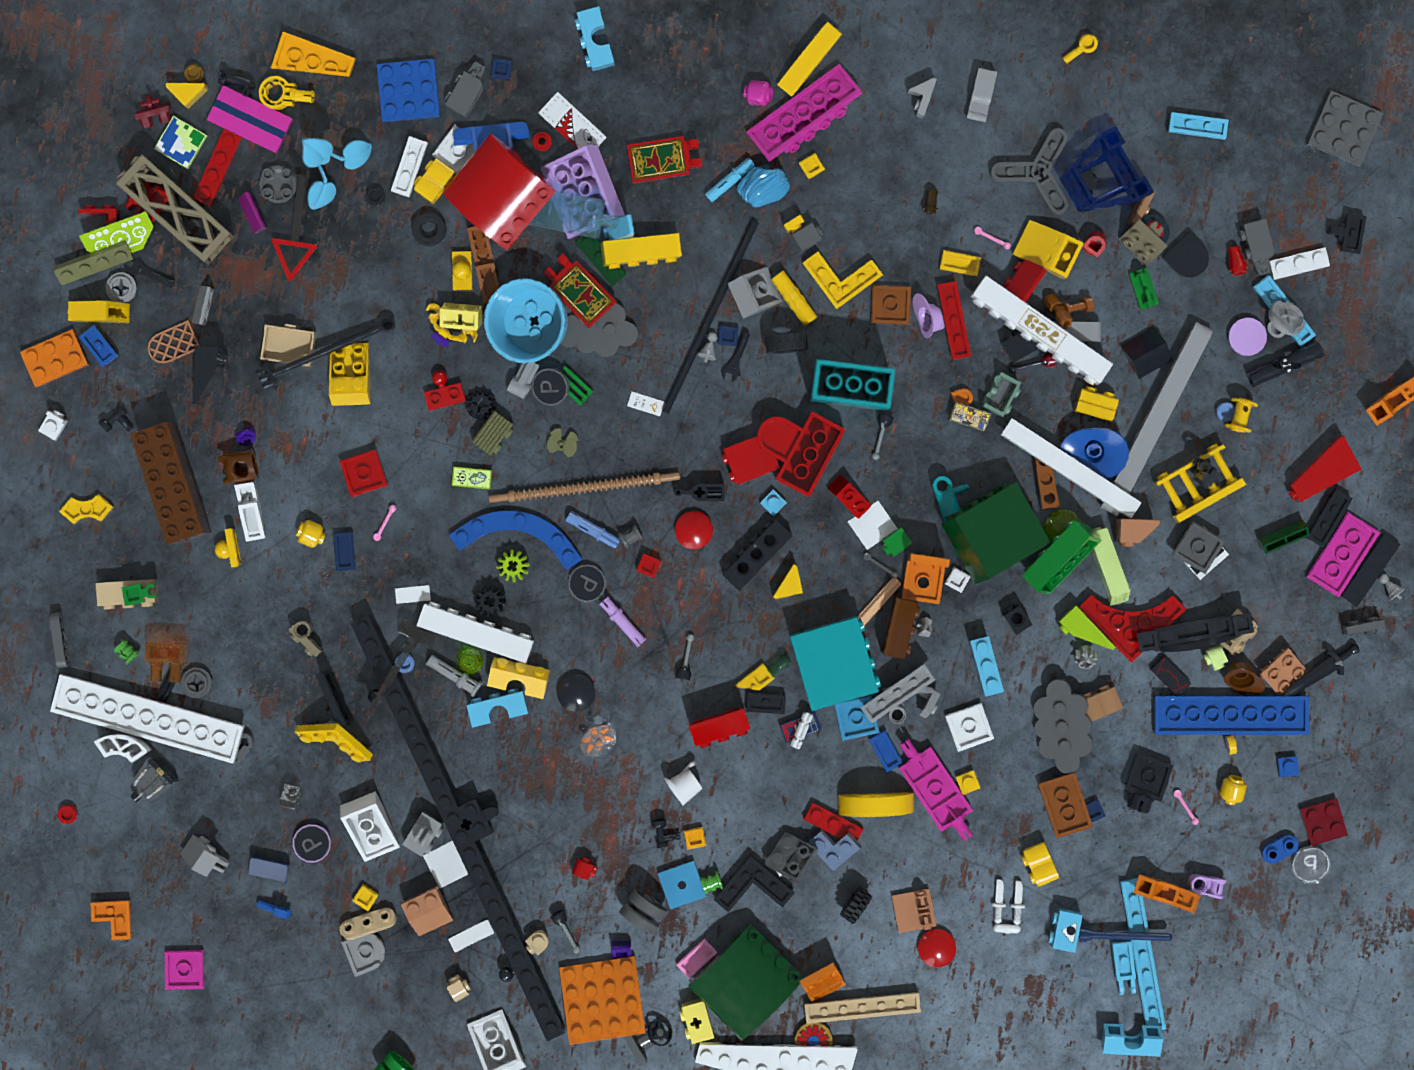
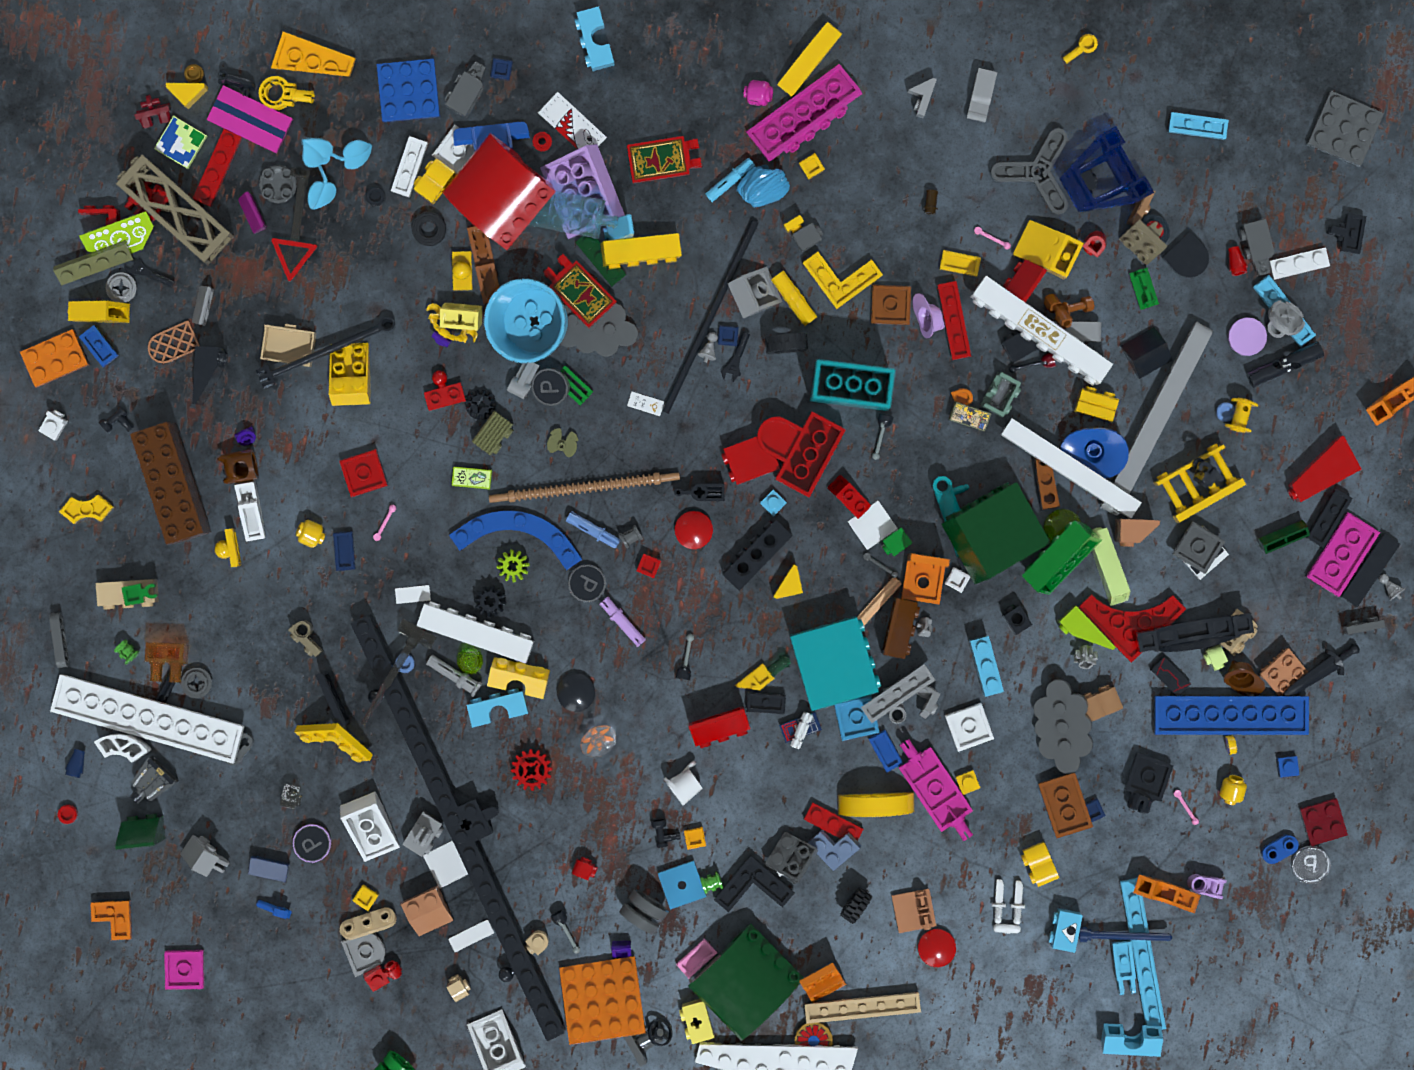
(75, 766): none -> dark blue cone
(140, 831): none -> dark green slope
(378, 977): none -> red plate
(538, 776): none -> red gear

